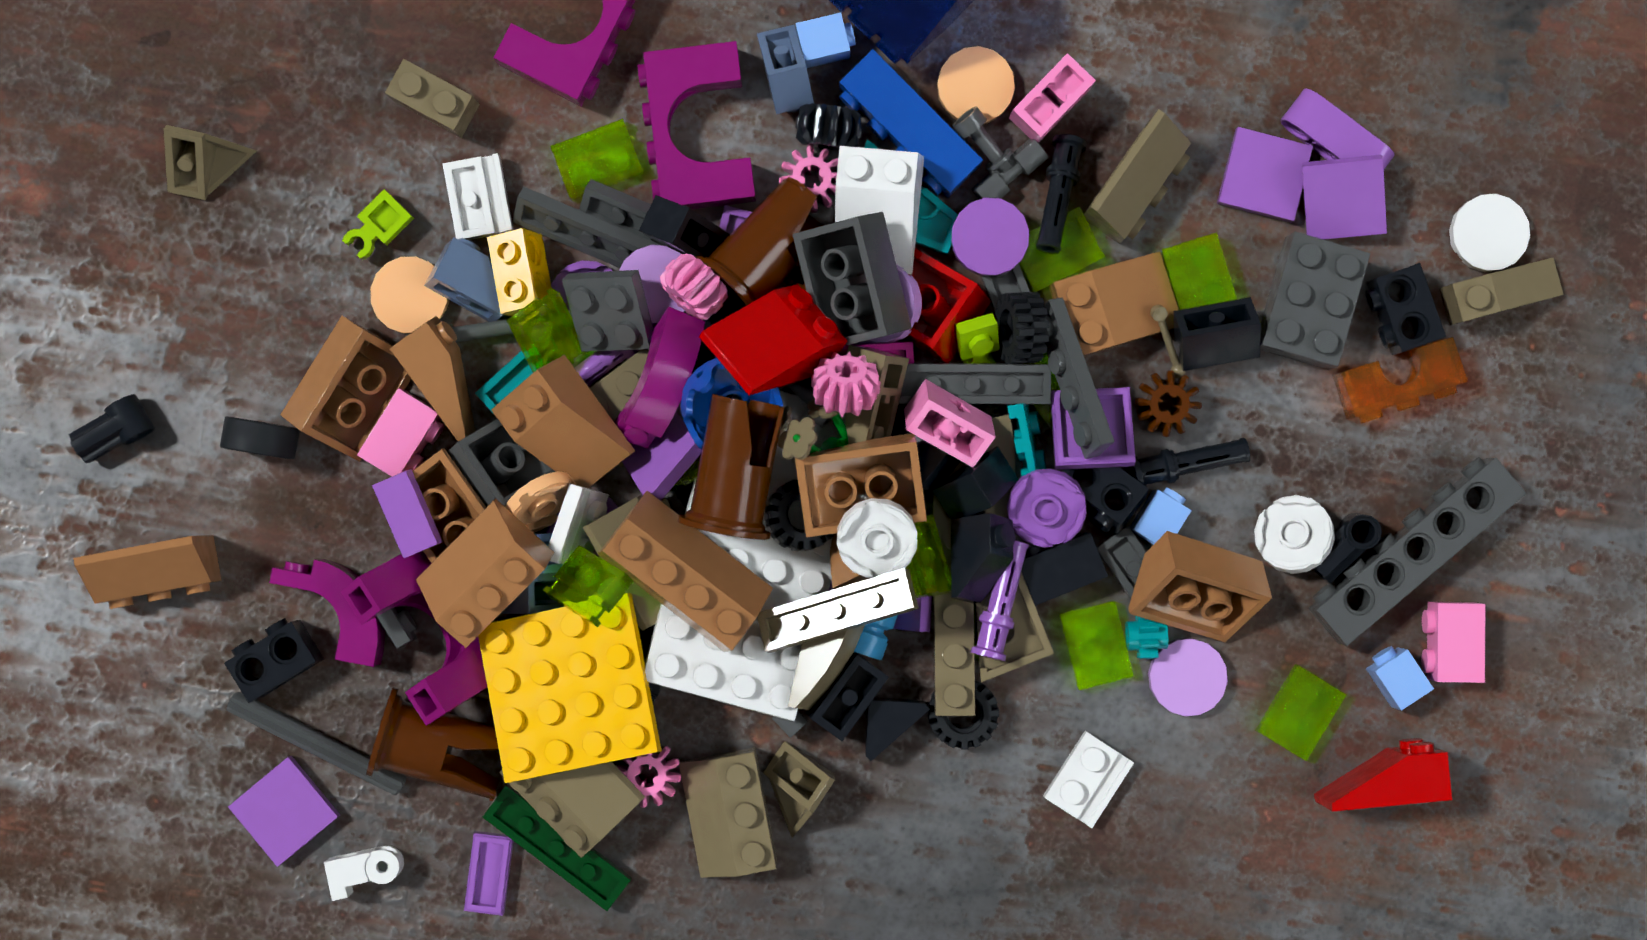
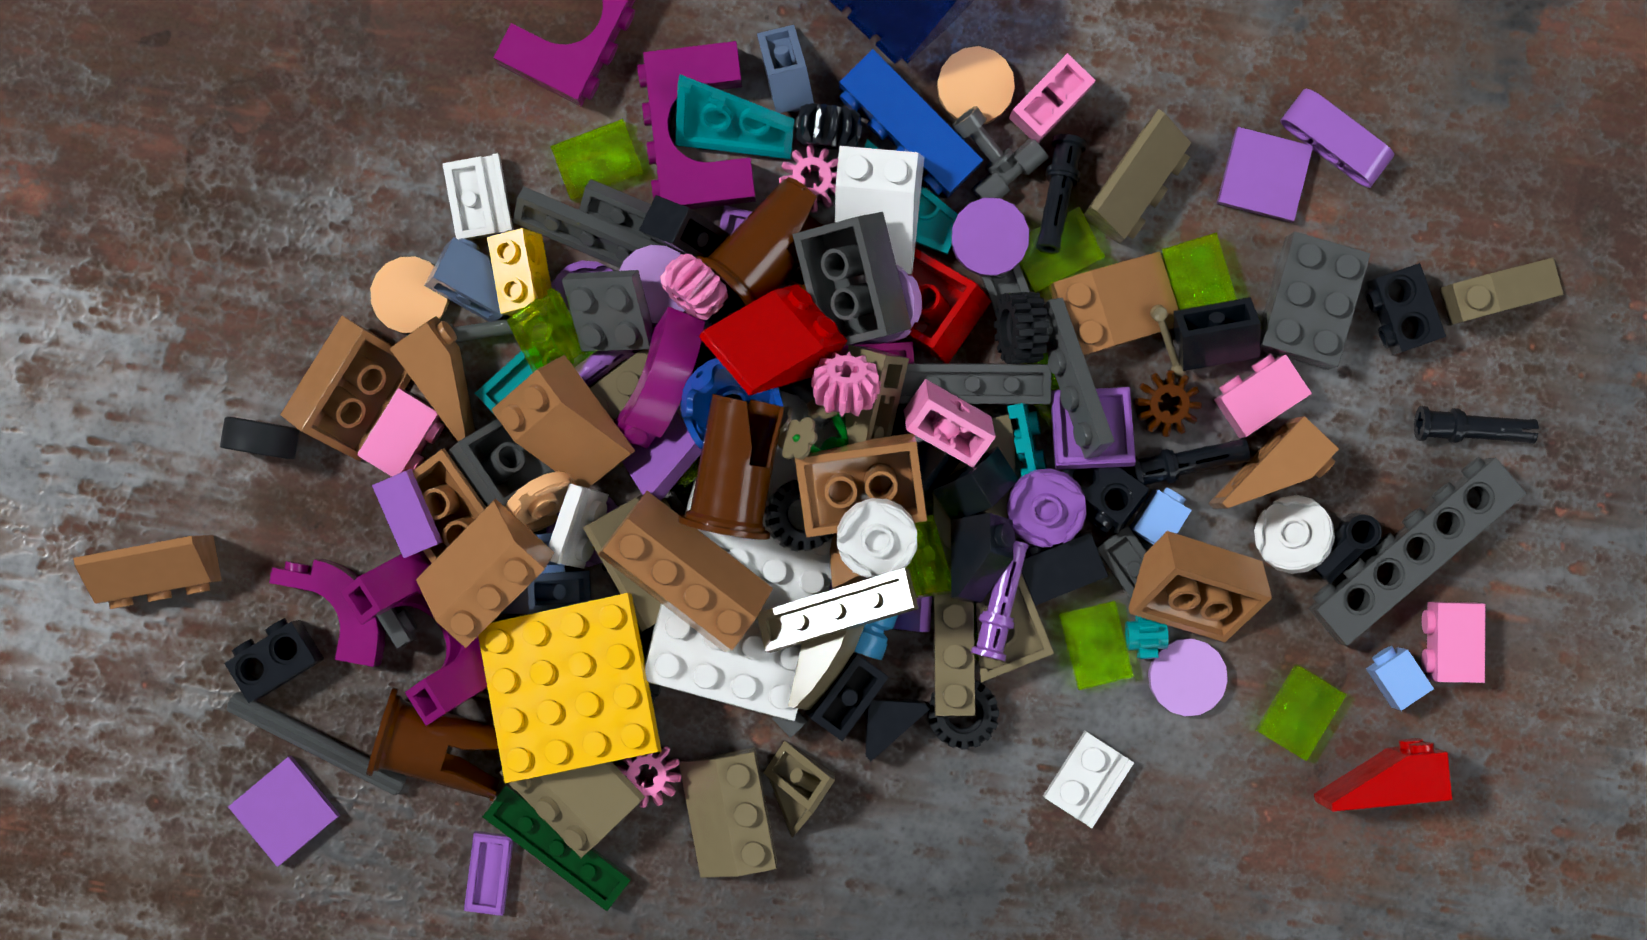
(122, 423): black piece -> none
(199, 161): dark tan slope -> none
(374, 864): white leg -> none
(382, 220): lime plate -> none
(432, 98): dark tan brick -> none
(588, 585): clear neon green plate -> none
(728, 123): none -> teal wing
(825, 39): light blue brick -> none
(977, 339): lime plate -> none
(1262, 395): none -> bright pink brick
(1287, 458): none -> medium nougat slope
(1344, 197): medium lavender tile -> none
(1433, 370): clear orange arch -> none
(1457, 426): none -> black pin
(1489, 232): white tile -> none

